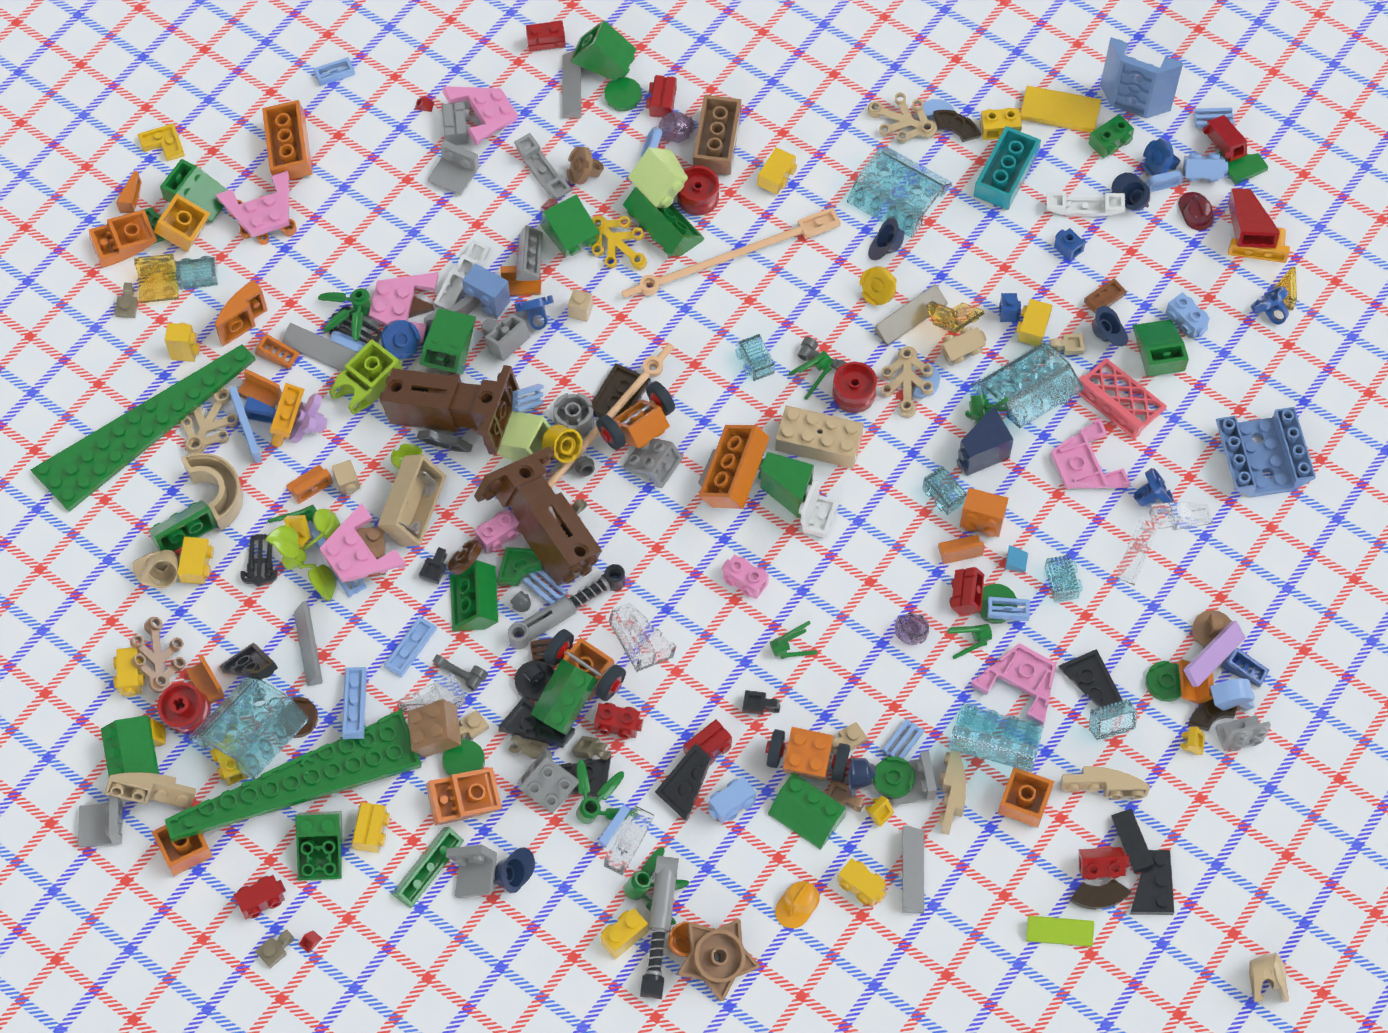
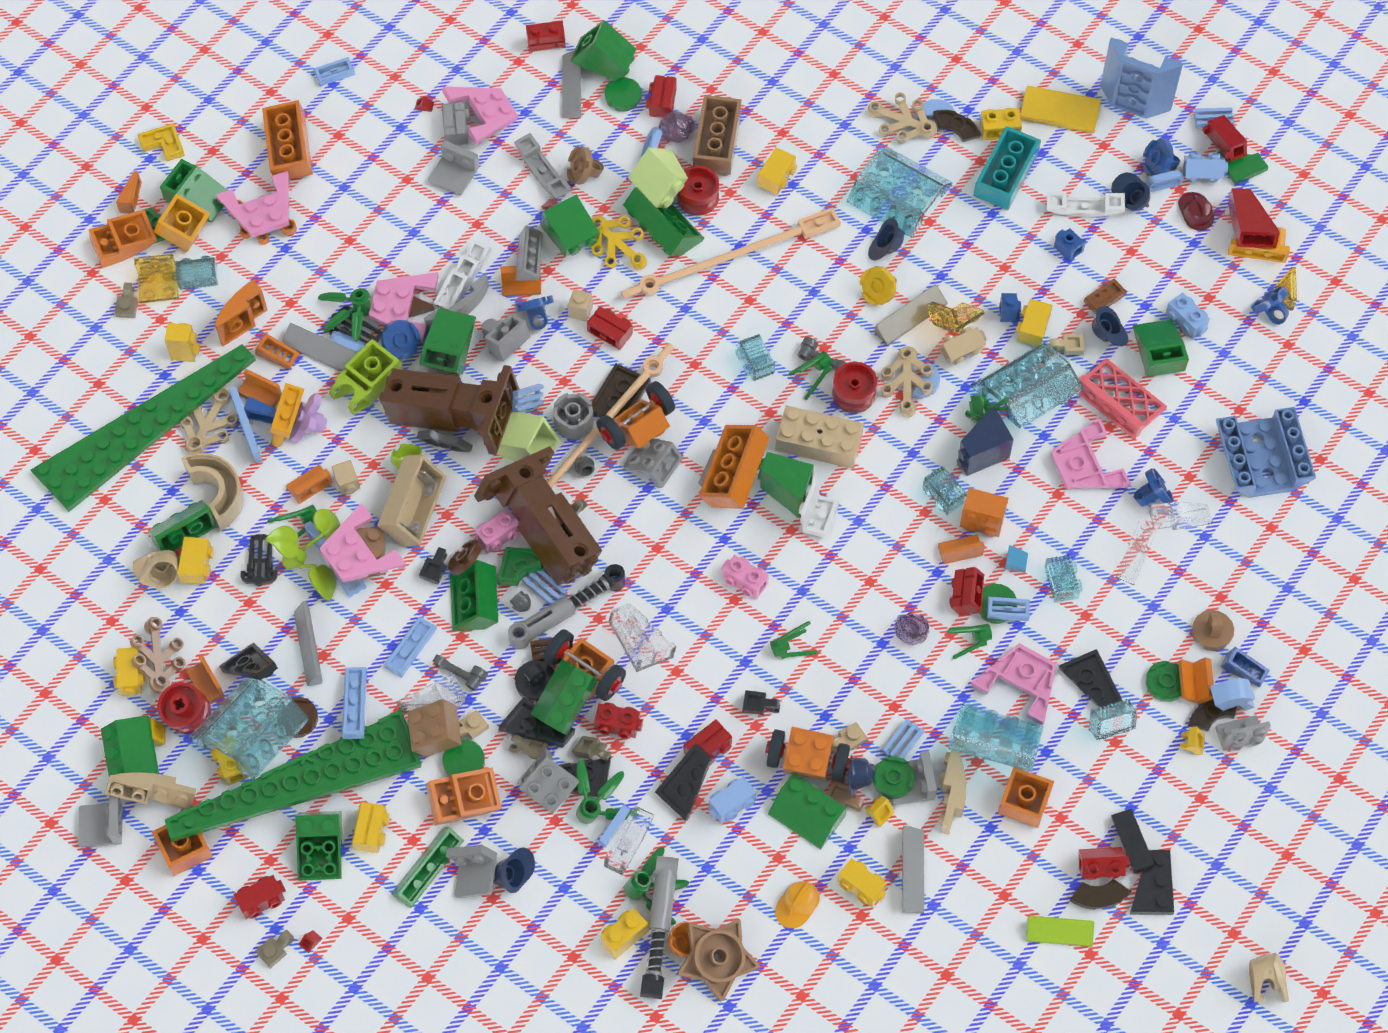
(300, 525): yellow bracket -> none
(489, 288): medium blue brick -> none
(564, 442): yellow piece -> none
(610, 327): none -> red brick
(1111, 136): green brick -> none
(1113, 782): tan slope -> none
(1214, 653): lavender tile -> none

